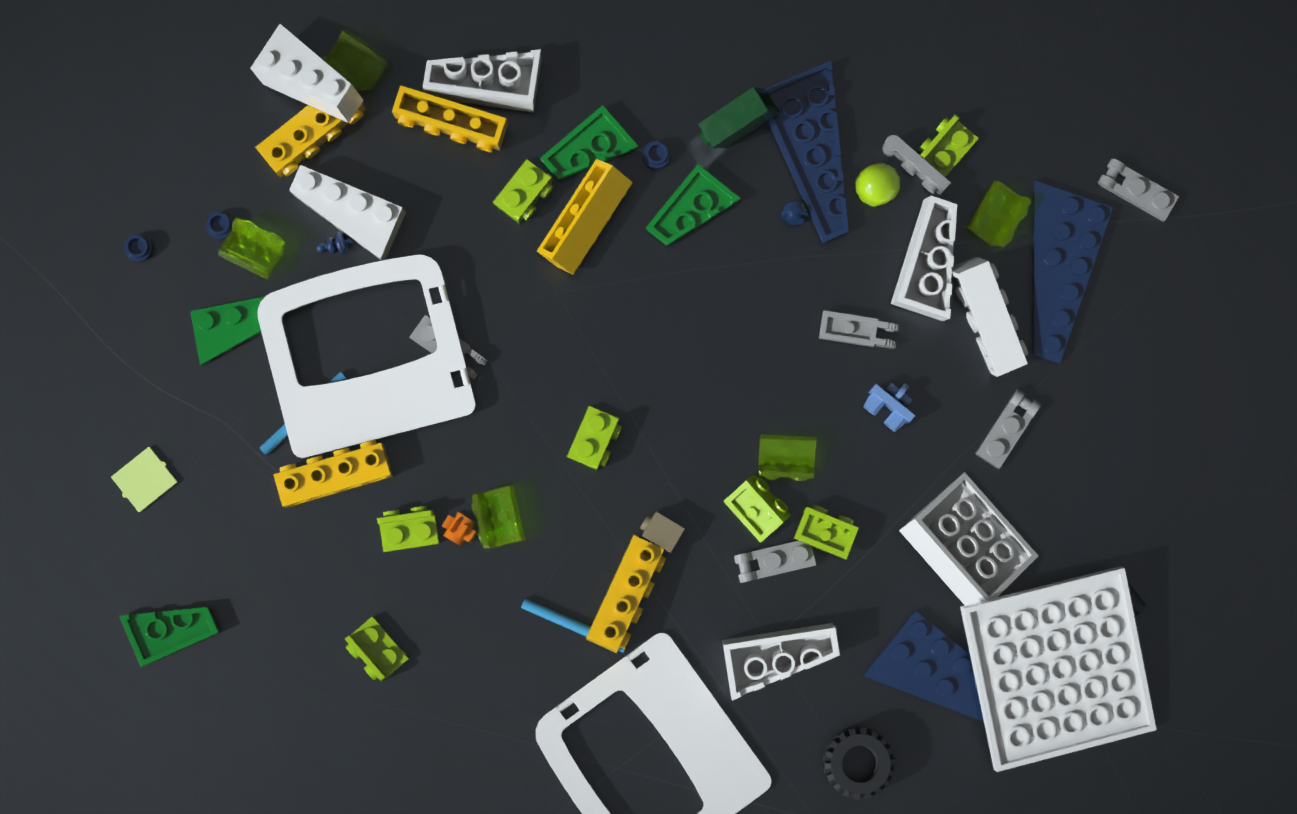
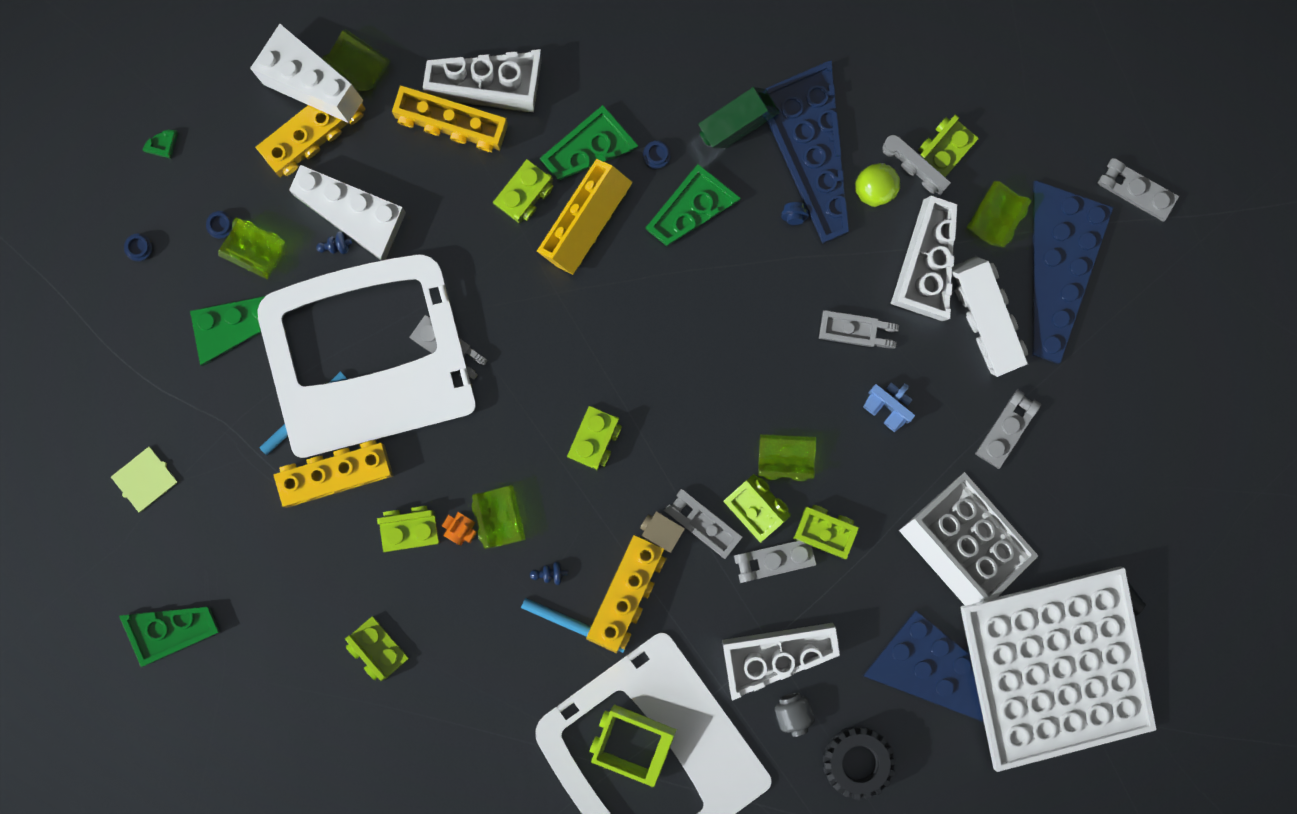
(162, 144): none -> green tile
(547, 574): none -> dark blue hair
(624, 767): none -> lime window
(704, 524): none -> light grey plate
(794, 714): none -> dark grey head

